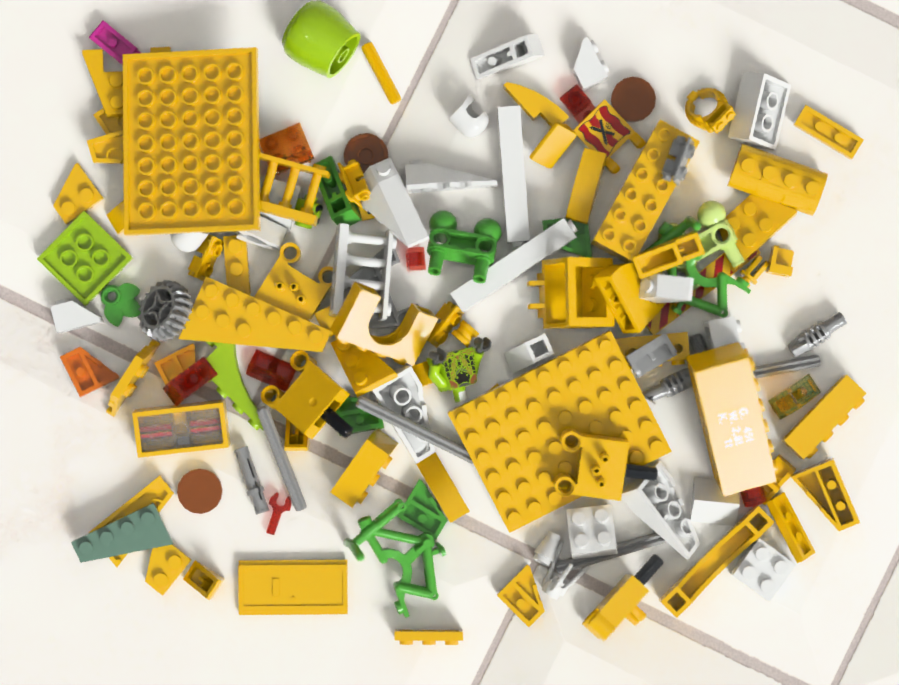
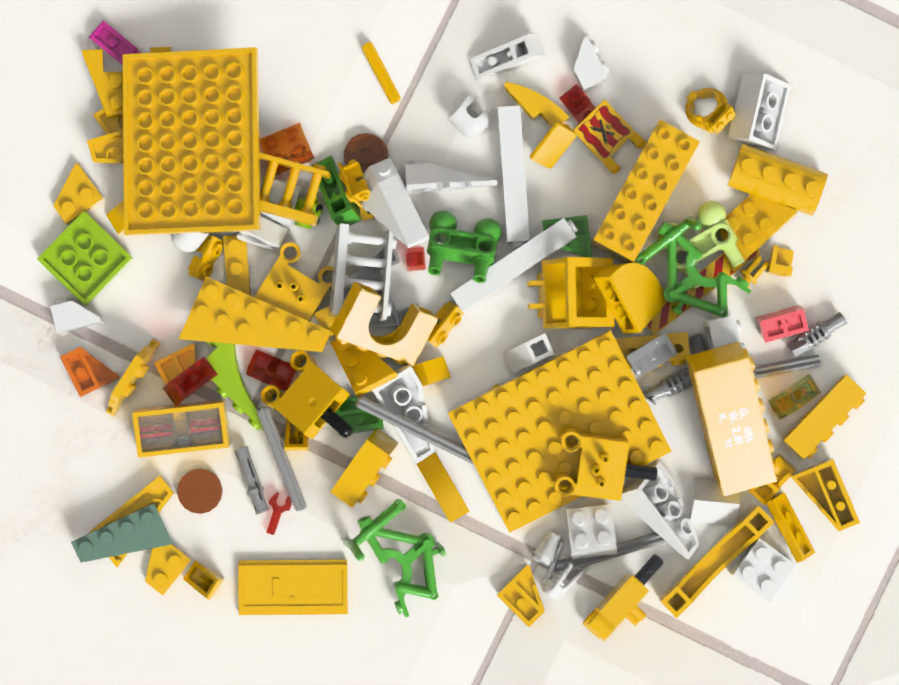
(124, 303): bright green plate -> none
(165, 310): light grey gear -> none
(320, 39): lime piece -> none
(423, 511): bright green wing -> none
(428, 637): yellow plate -> none
(457, 368): torso -> none
(465, 333): yellow wheel -> none
(586, 185): yellow slope -> none
(633, 99): dark orange tile -> none
(666, 288): white slope -> none
(668, 254): yellow slope -> none
(682, 151): light grey hinge -> none
(753, 496): clear red brick -> none
(782, 323): none -> coral hinge
(828, 132): yellow plate -> none

